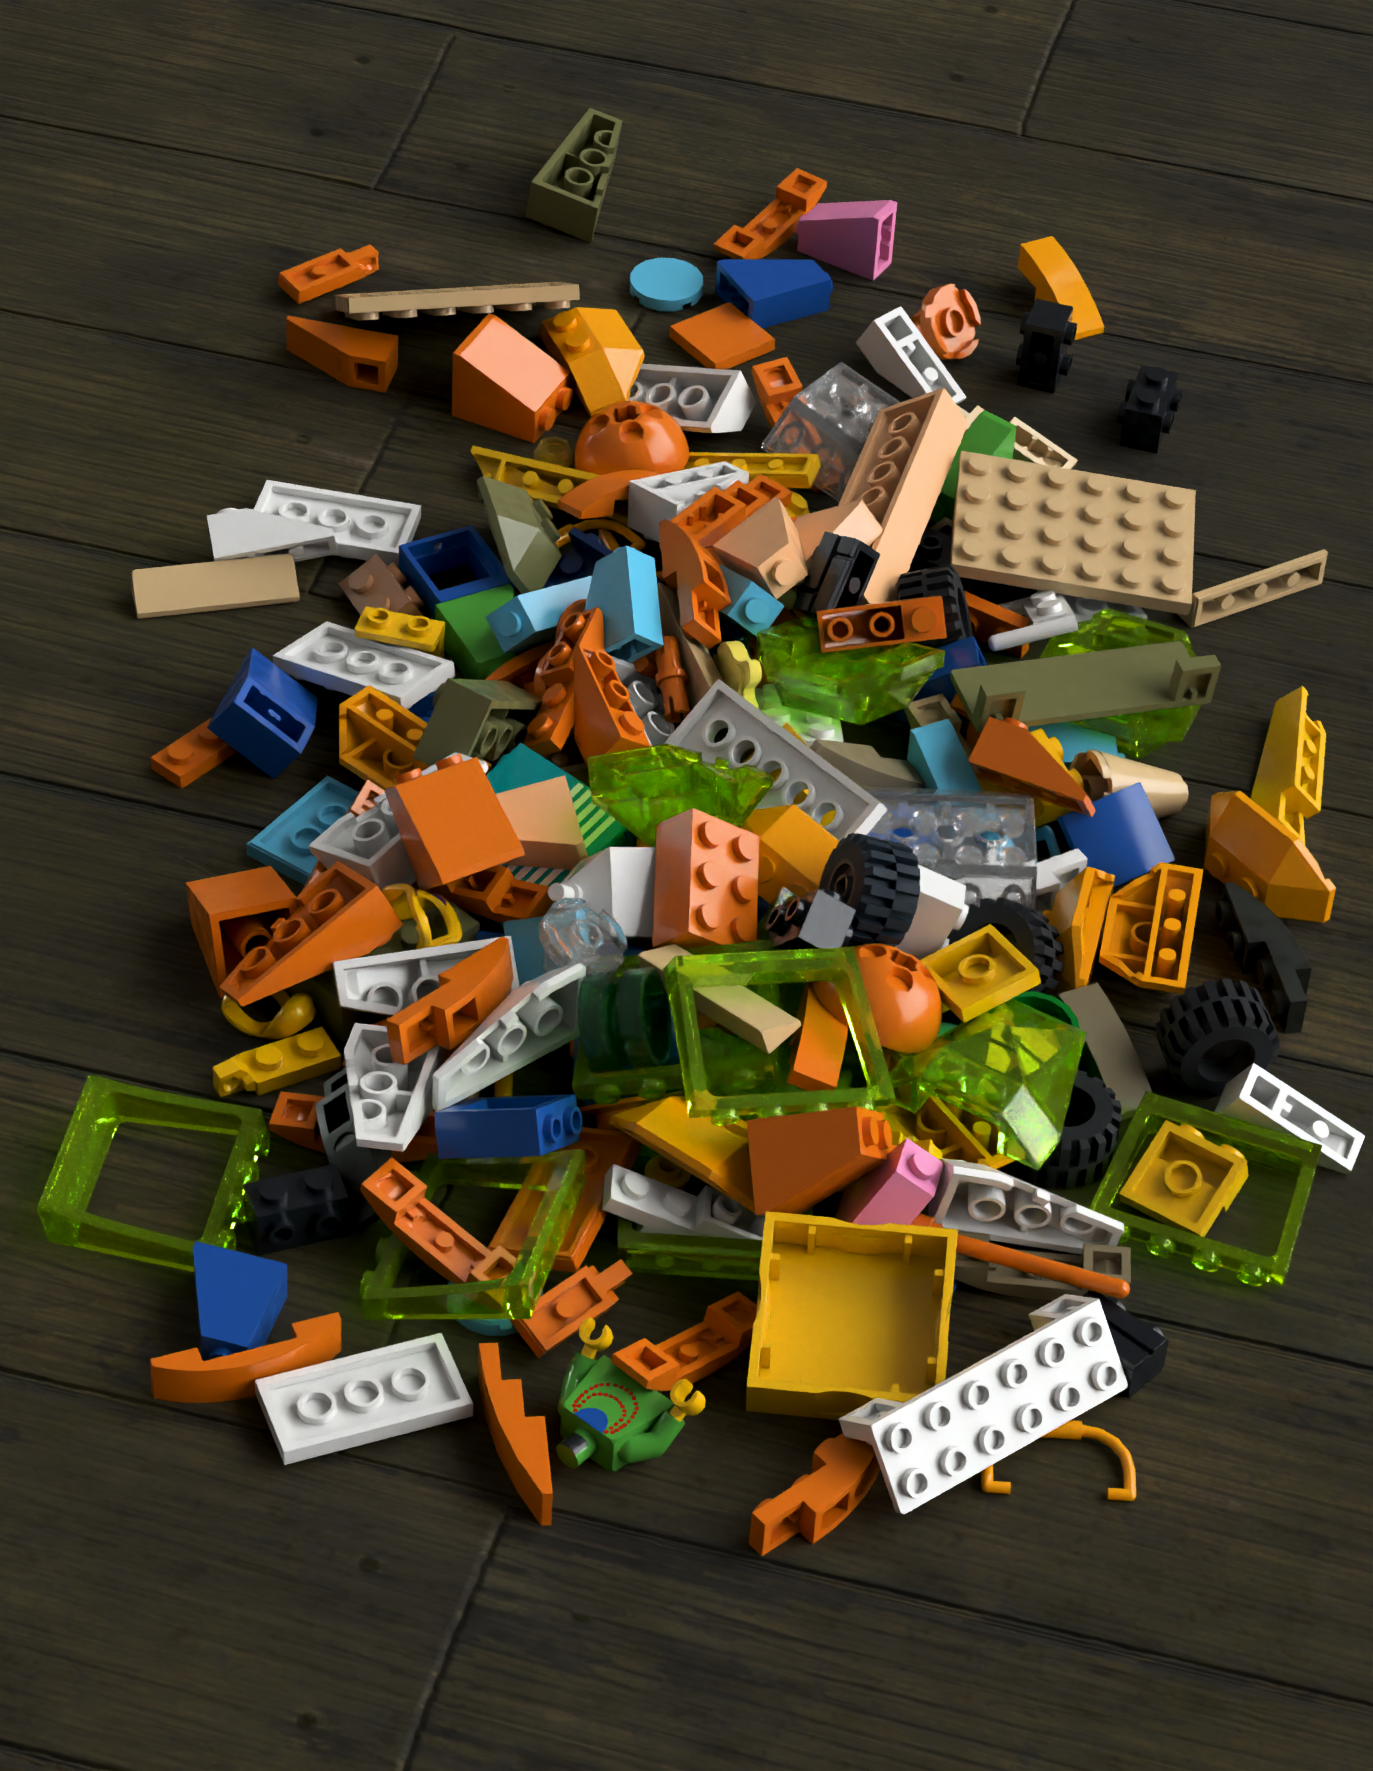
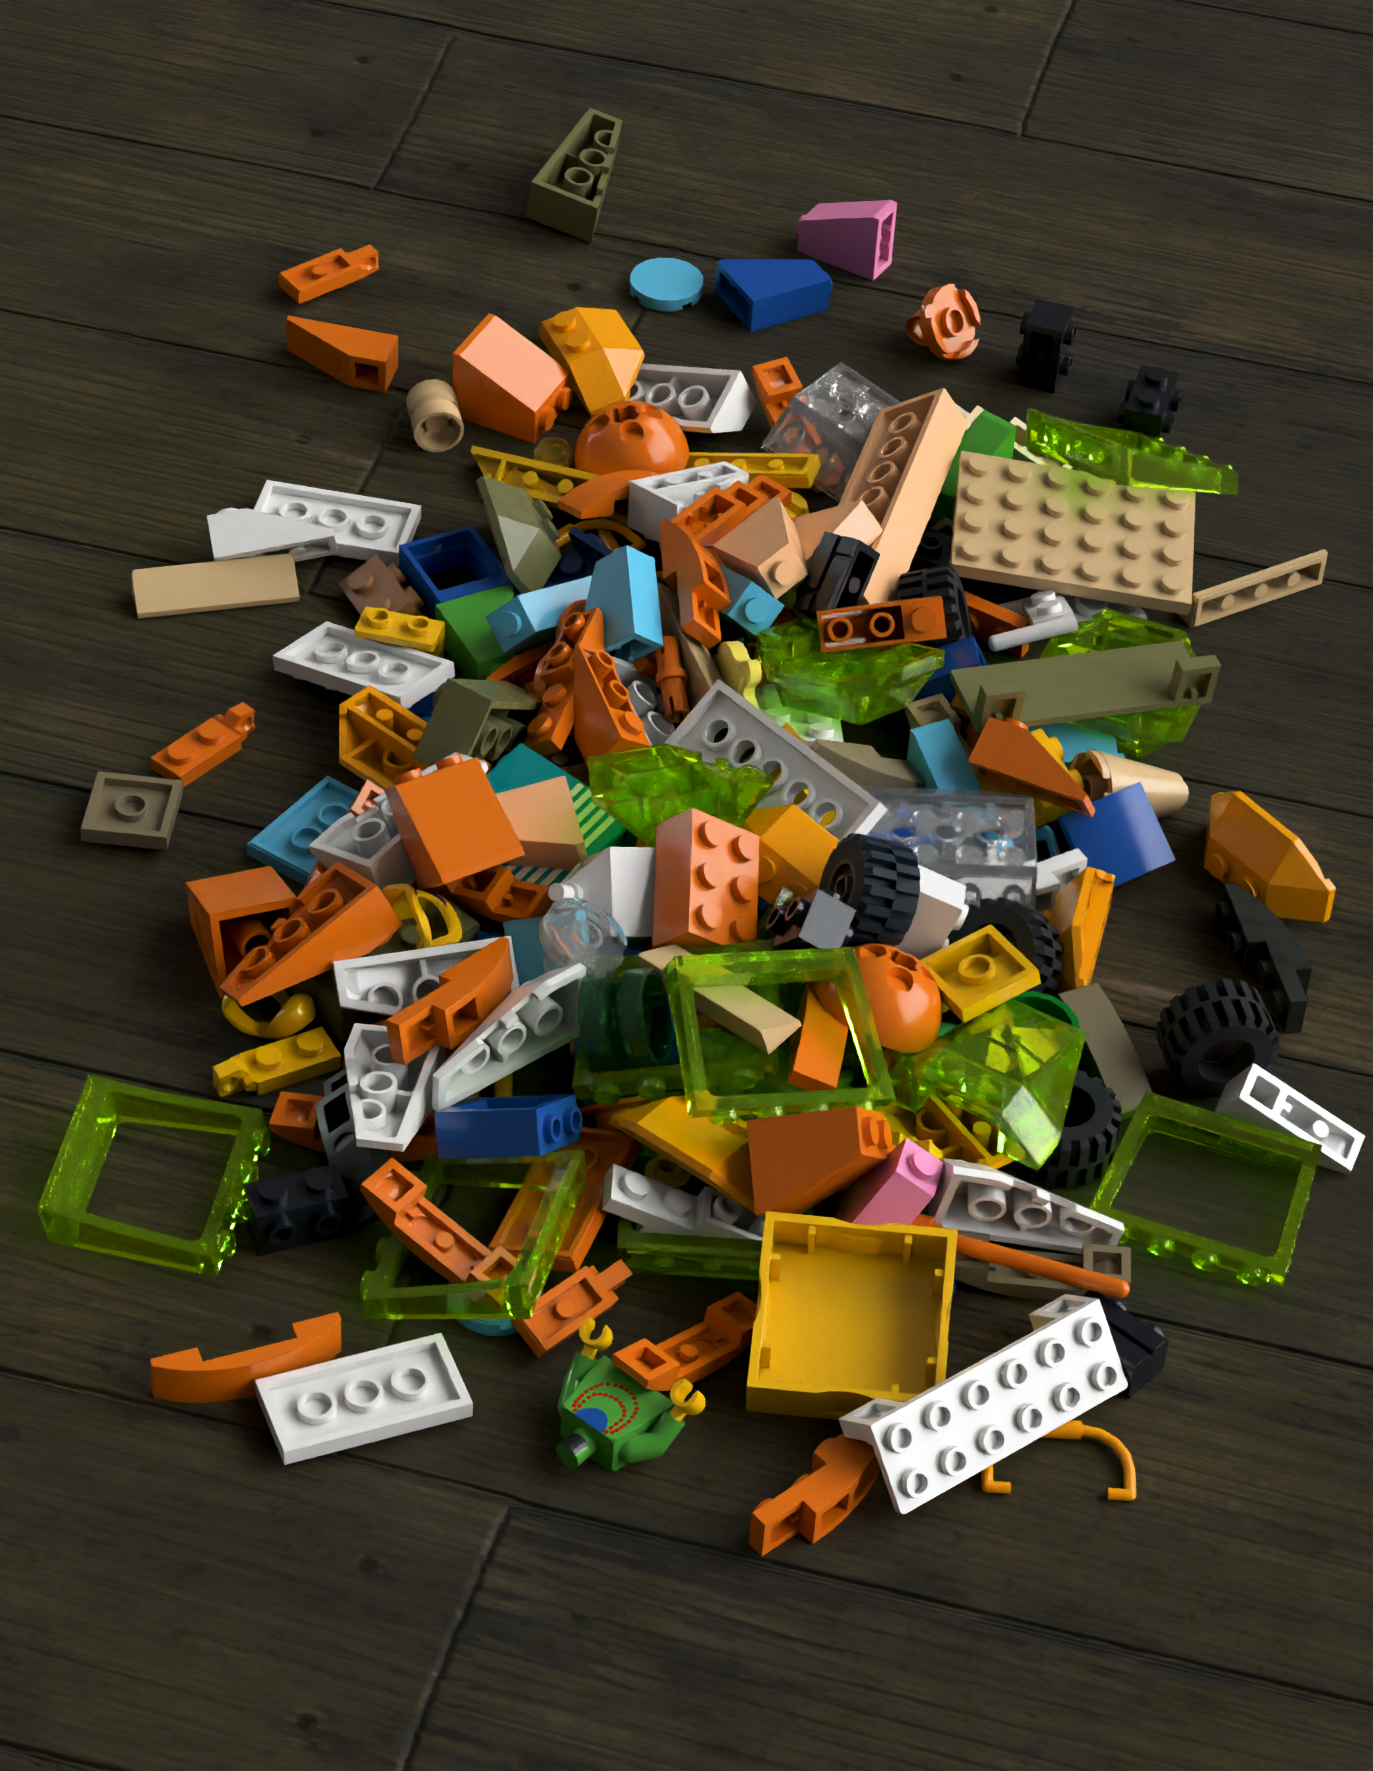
(132, 810): none -> dark tan plate
(235, 1299): blue slope -> none
(265, 715): blue slope -> none
(434, 415): none -> tan wheel
(466, 299): tan plate -> none
(517, 1438): orange slope -> none
(722, 337): orange tile -> none
(777, 222): orange slope -> none
(905, 357): white slope -> none
(1059, 282): light orange slope -> none
(1126, 456): none -> clear neon green windscreen
(1153, 928): light orange wedge -> none
(1185, 1179): yellow plate -> none
(1291, 764): yellow wedge -> none

